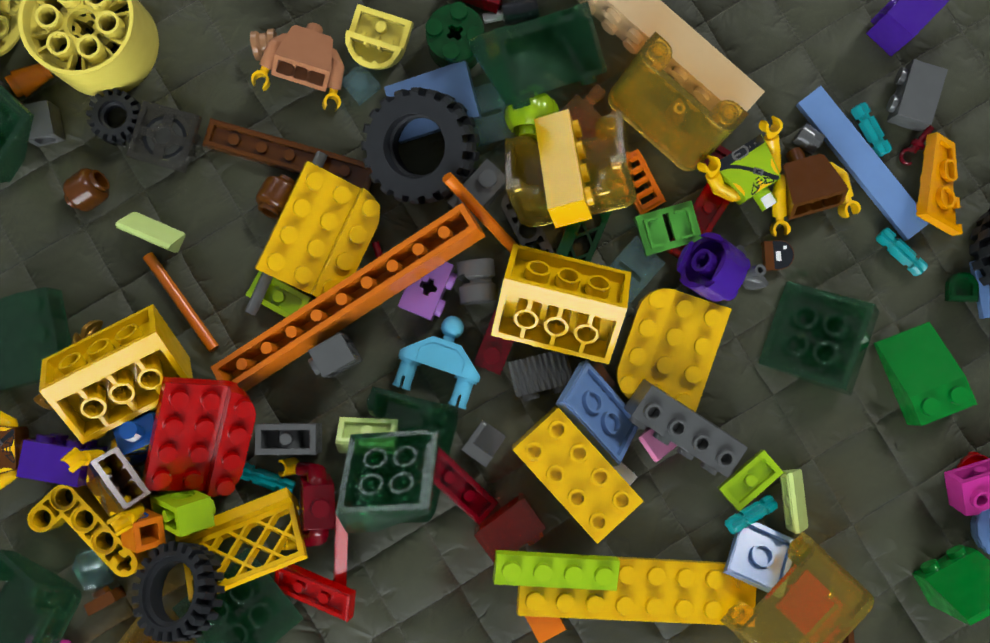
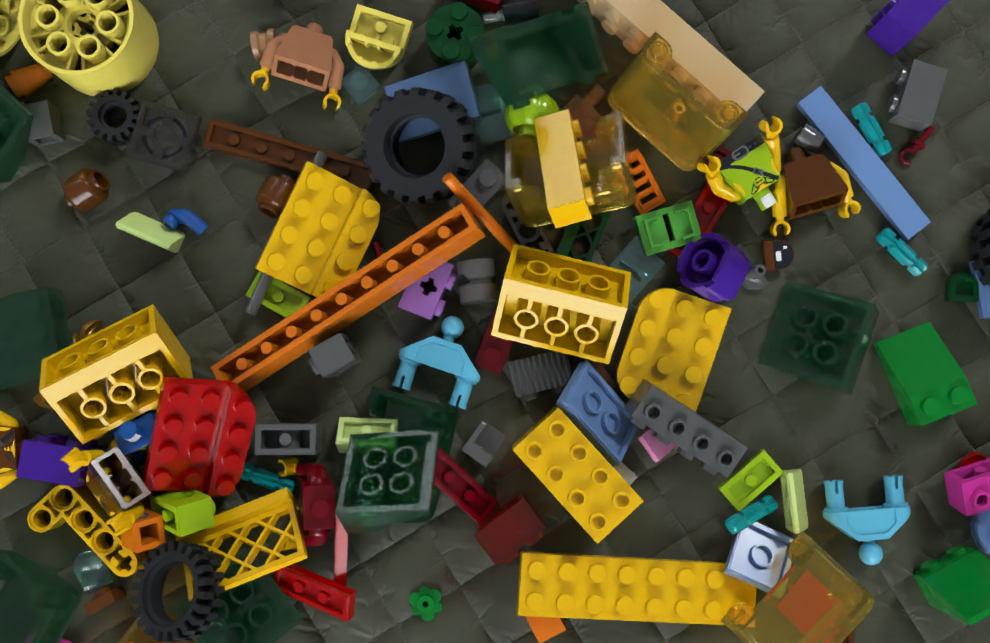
(181, 302): orange bar -> none
(184, 217): none -> blue arm
(432, 597): none -> green plant
(556, 570): lime plate -> none
(867, 522): none -> medium azure connector
(936, 192): light orange wing -> none

